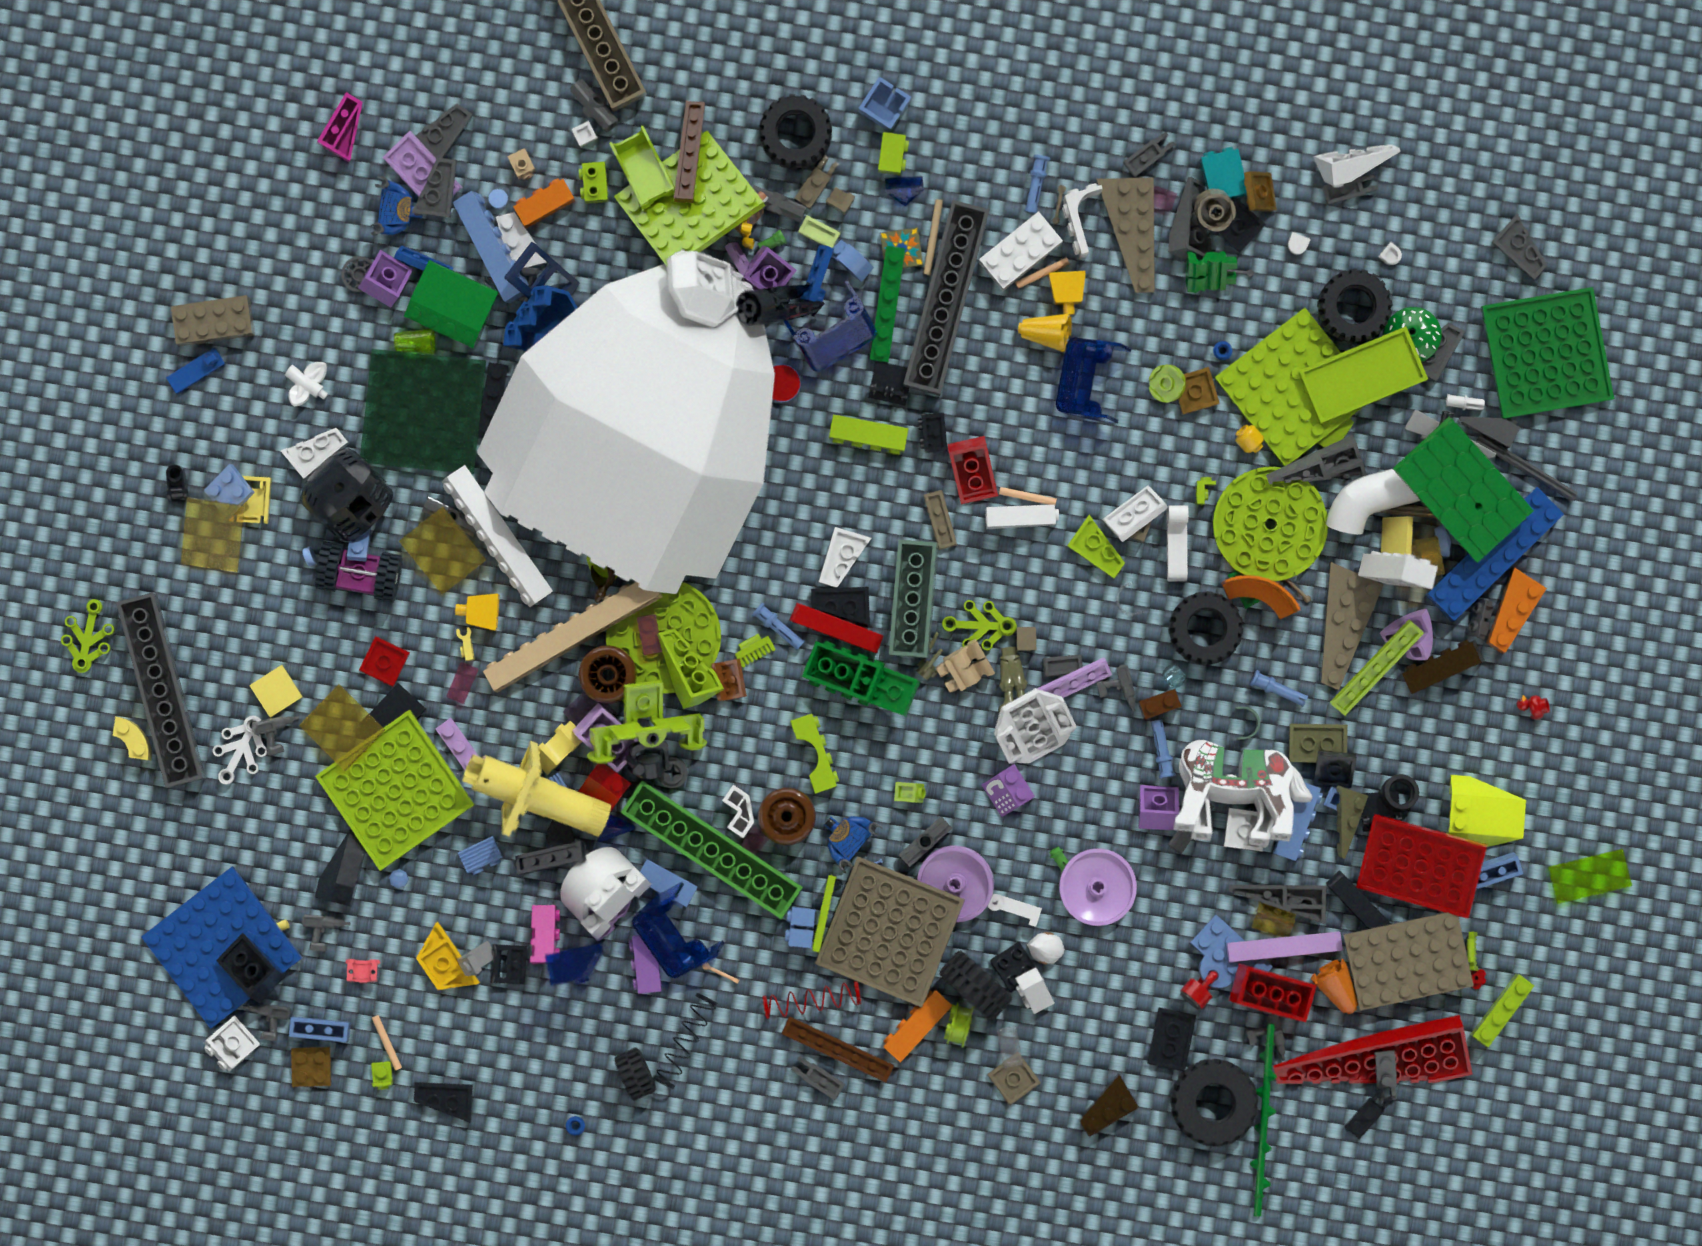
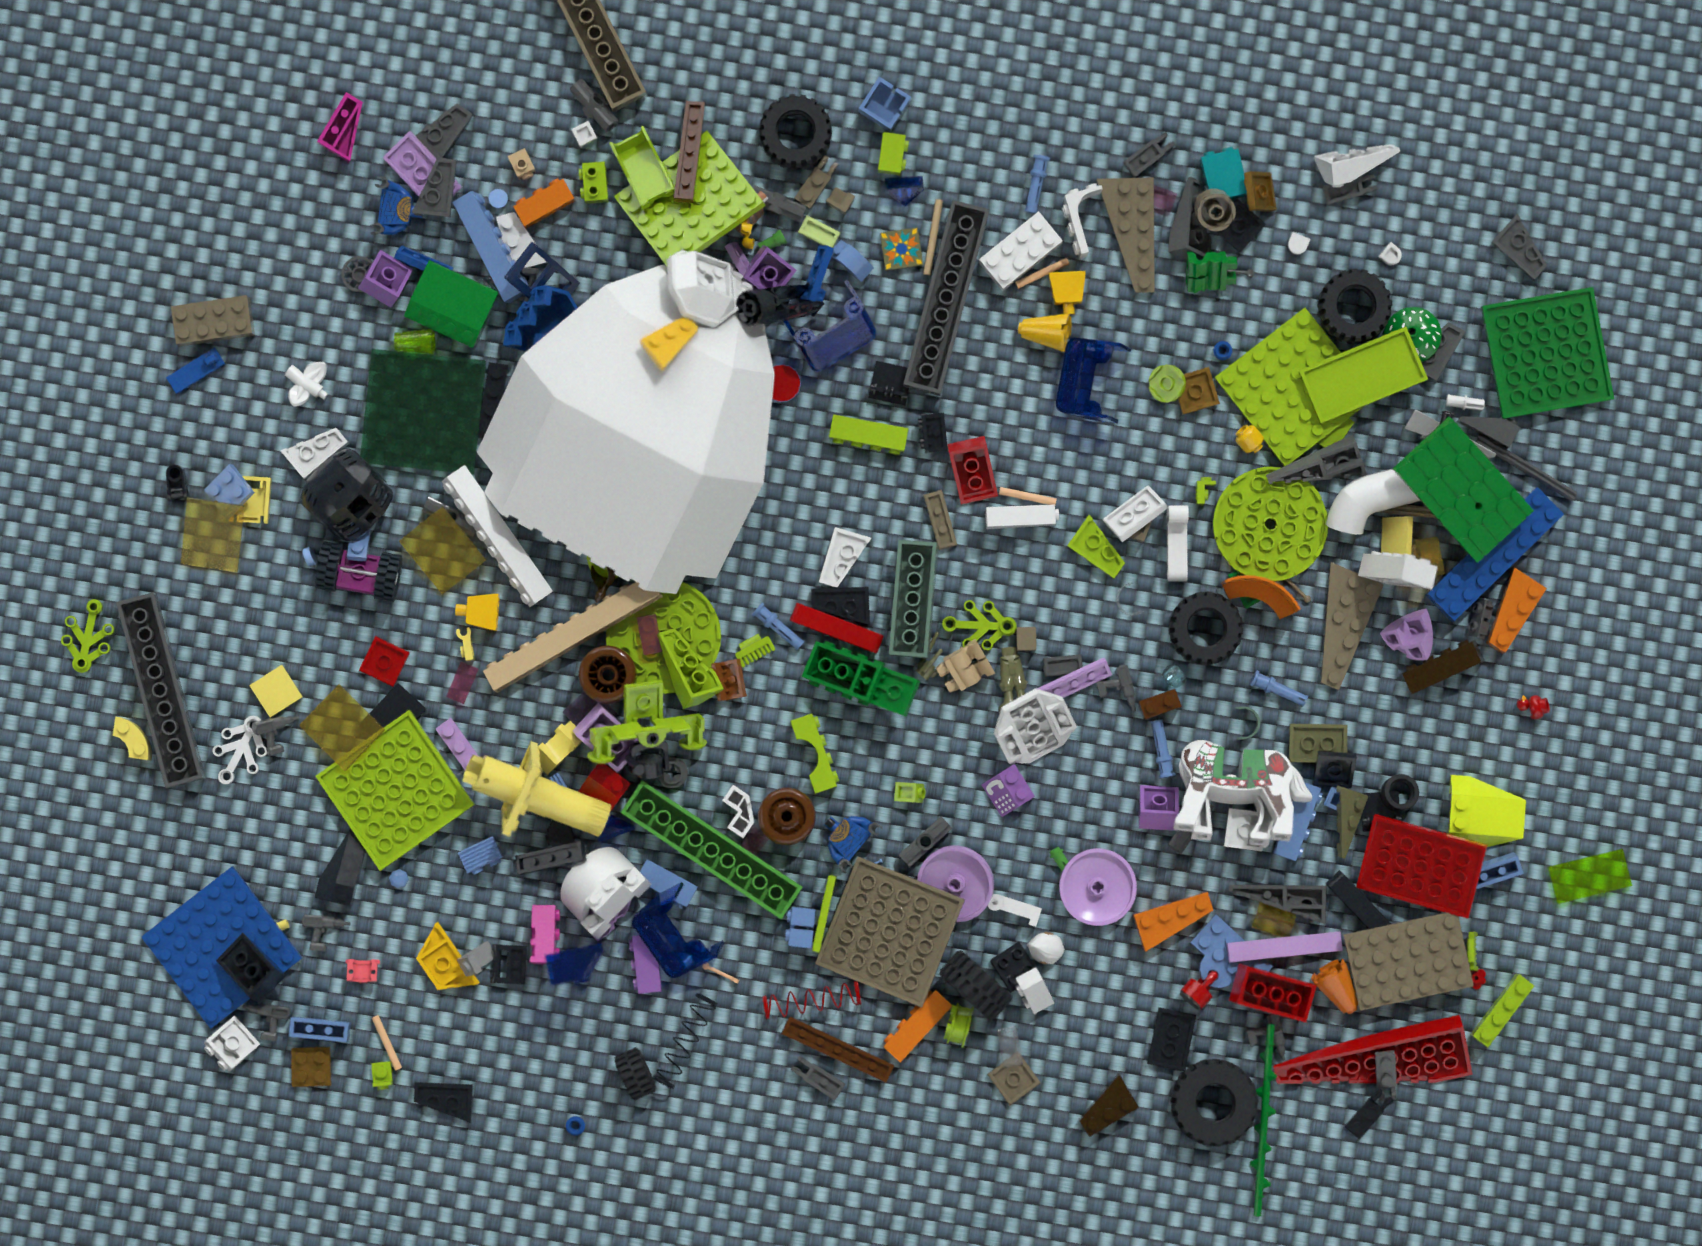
(668, 341): none -> yellow wing
(887, 303): green plate -> none
(1061, 189): dark tan hinge -> none
(1166, 920): none -> orange wedge
(1377, 667): lime plate -> none
(1444, 540): medium blue hat -> none

